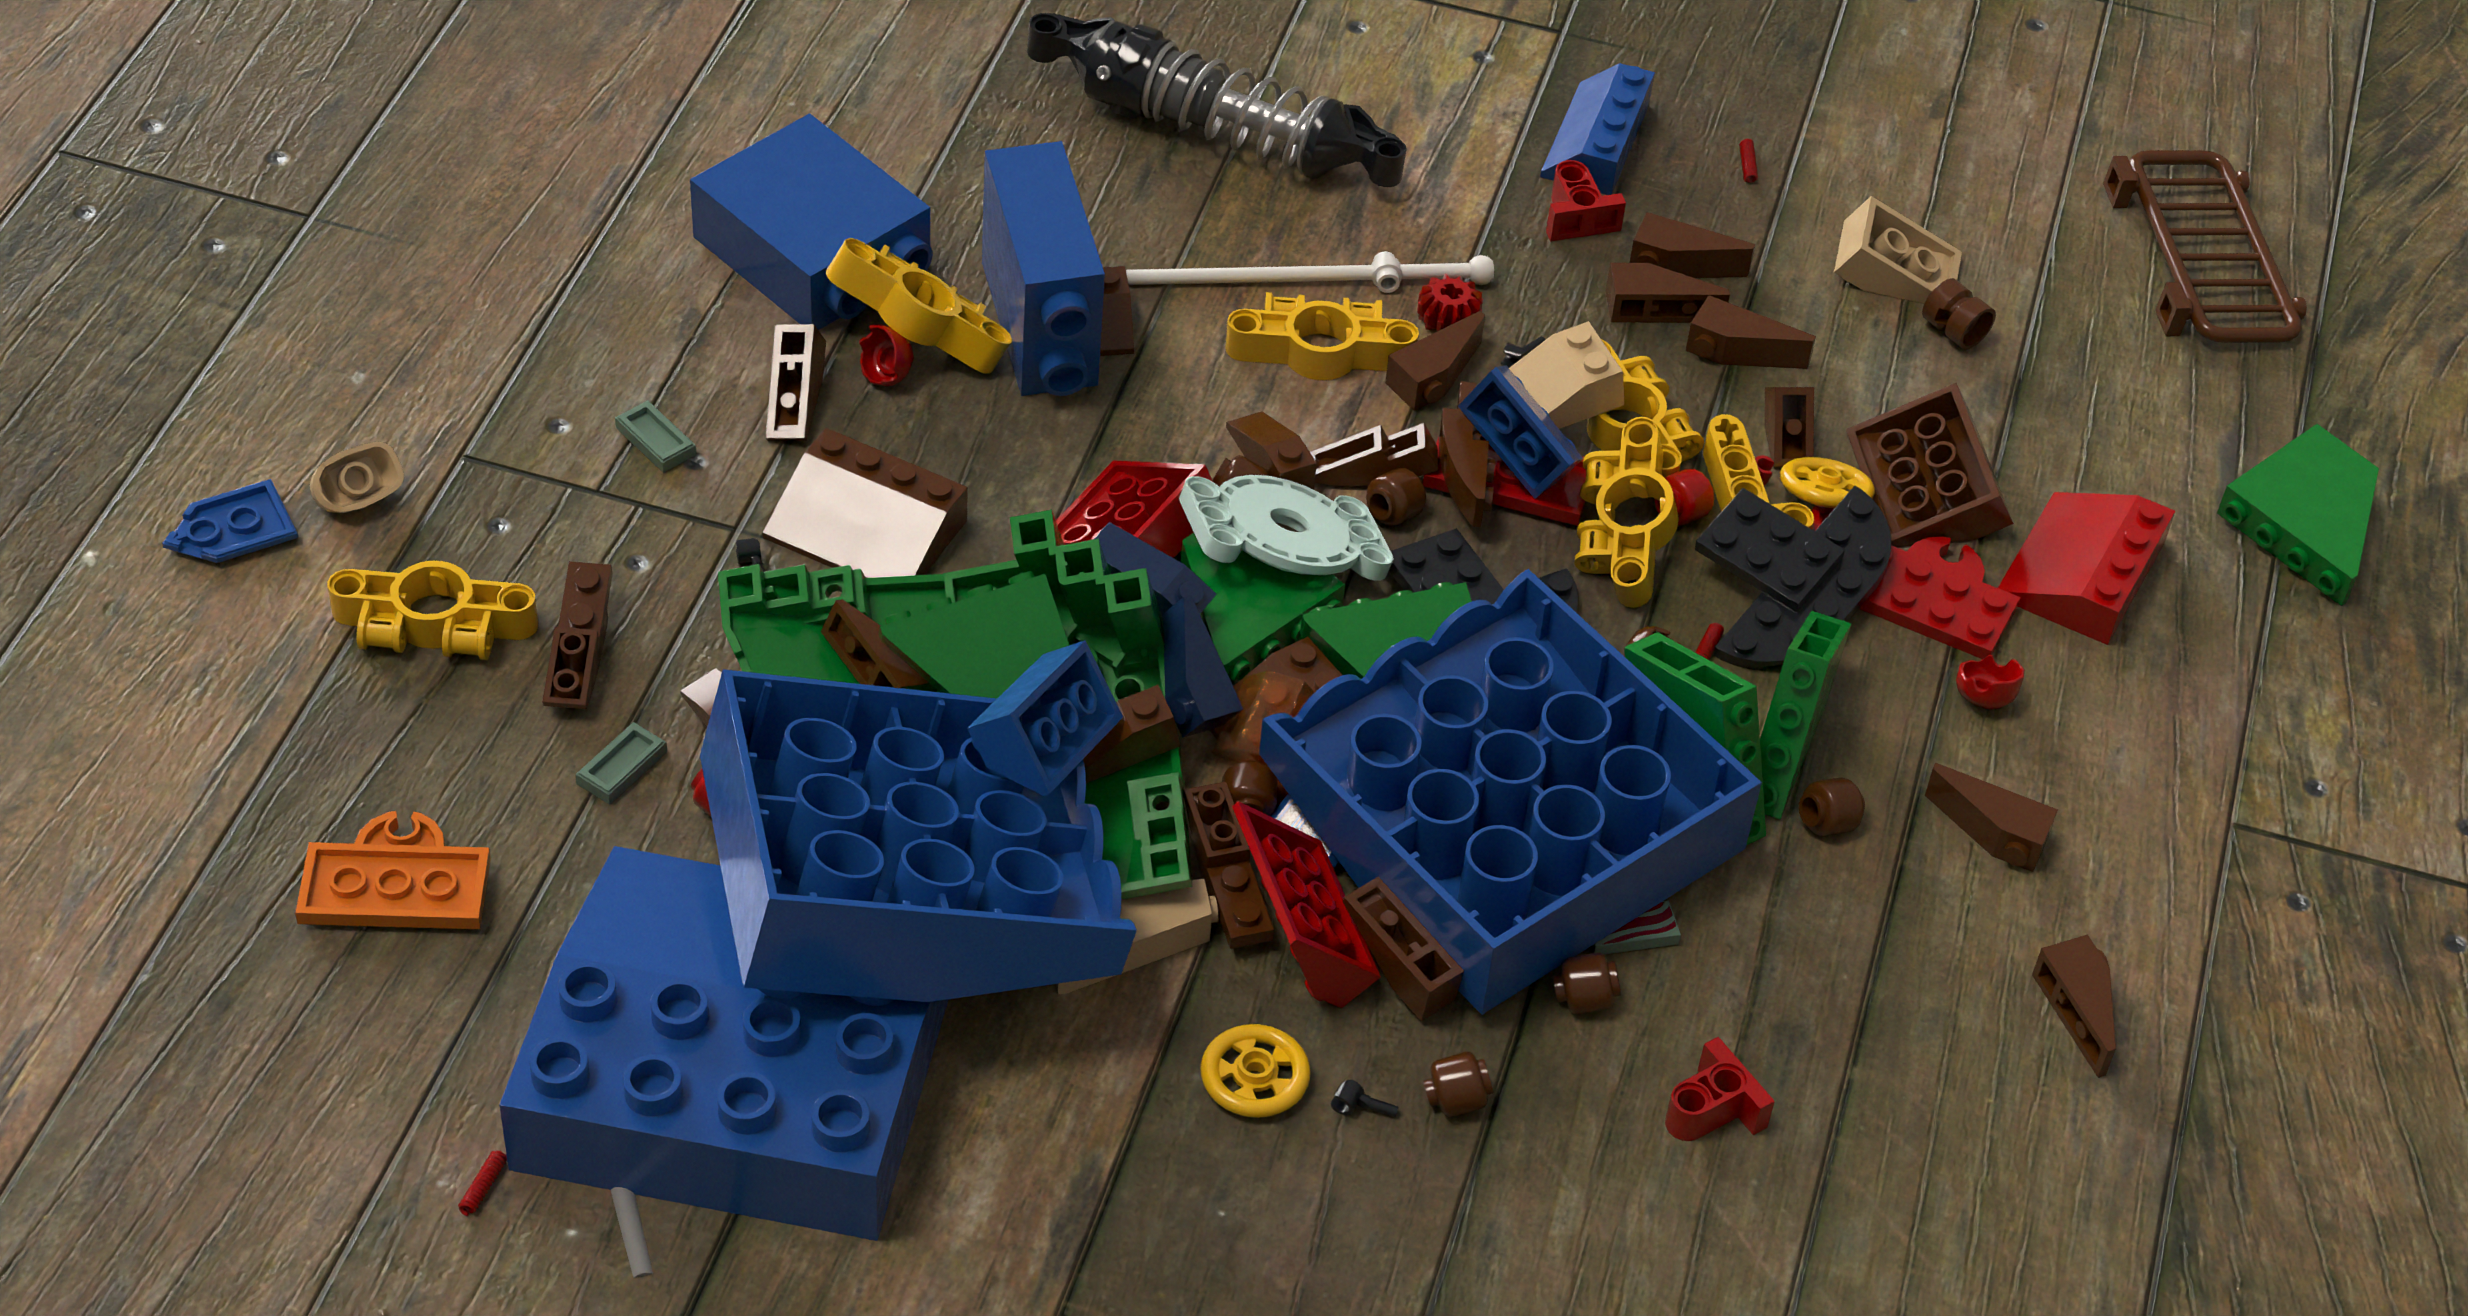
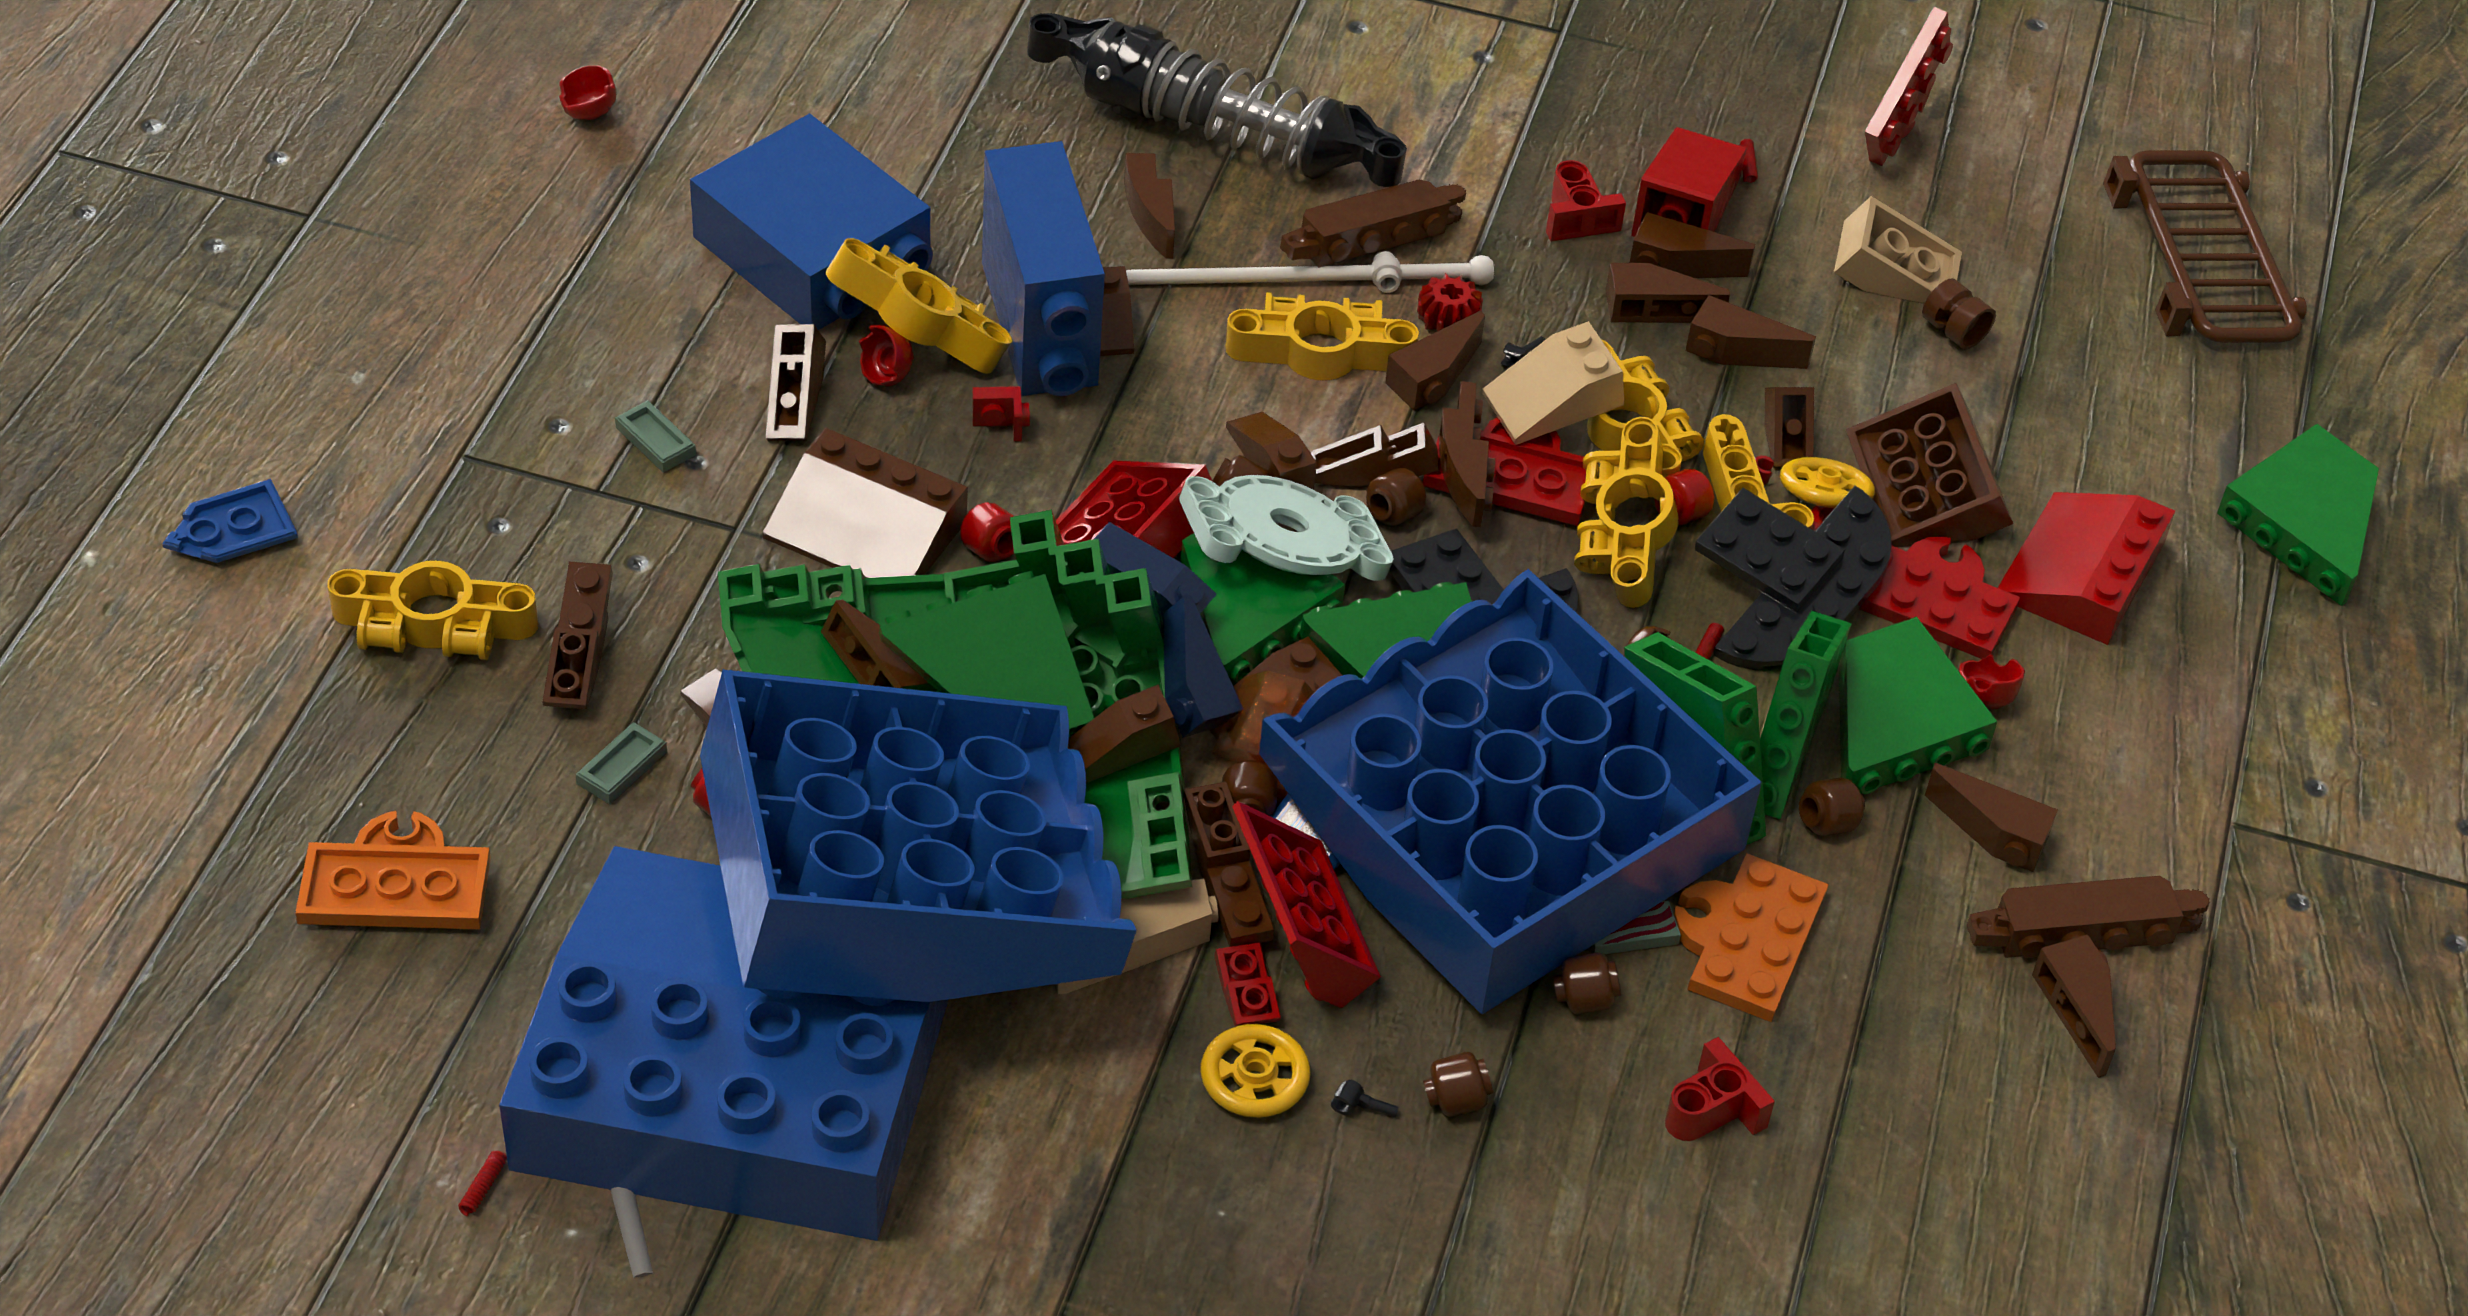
(356, 478): tan piece -> none
(587, 92): none -> red hair
(749, 552): black hand -> none
(988, 532): none -> red head
(1000, 408): none -> red bracket
(1047, 719): blue slope -> none
(1150, 201): none -> reddish brown slope
(1246, 984): none -> red slope
(1374, 222): none -> reddish brown hinge
(1404, 949): reddish brown slope -> none
(1520, 431): blue slope -> none
(1603, 124): blue slope -> none
(1690, 180): none -> red slope
(1749, 933): none -> orange plate
(1905, 708): none -> green slope
(1909, 88): none -> red plate
(2109, 911): none -> reddish brown hinge

